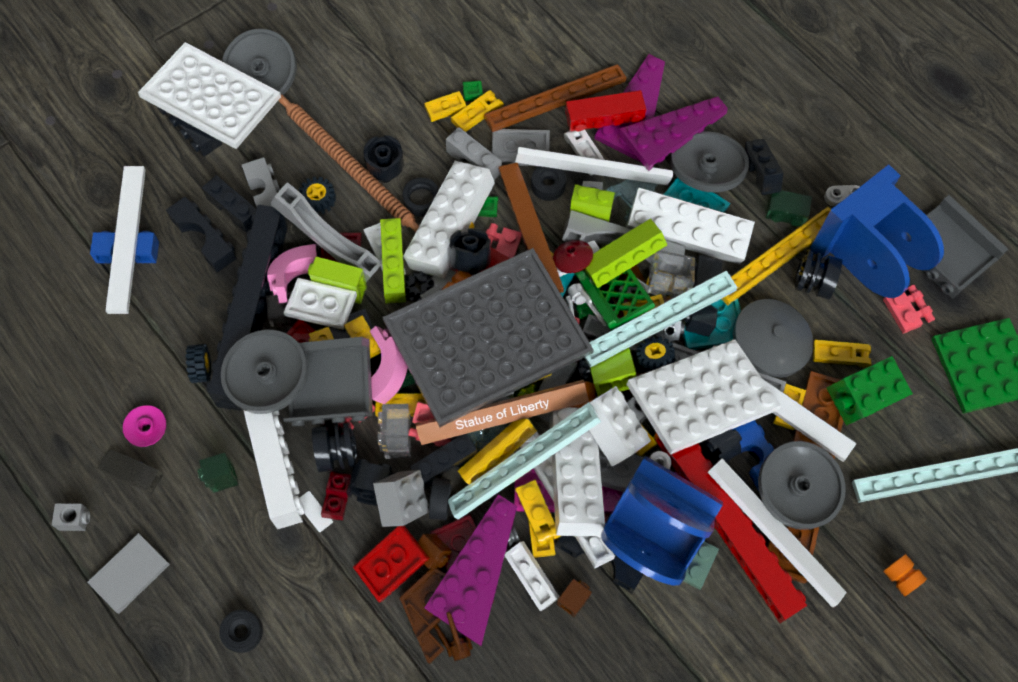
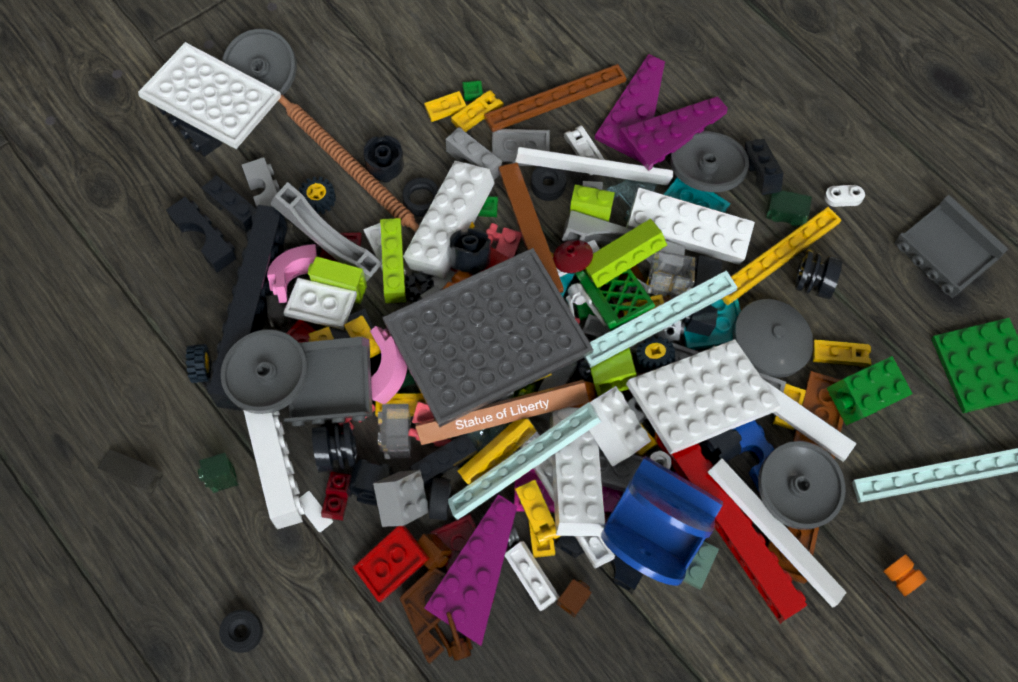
(64, 511): light grey brick -> none
(103, 246): blue arch -> none
(125, 240): white tile -> none
(128, 573): light grey tile -> none
(138, 419): dark pink dish -> none
(605, 110): red brick -> none
(873, 228): blue piece -> none
(904, 312): coral plate -> none

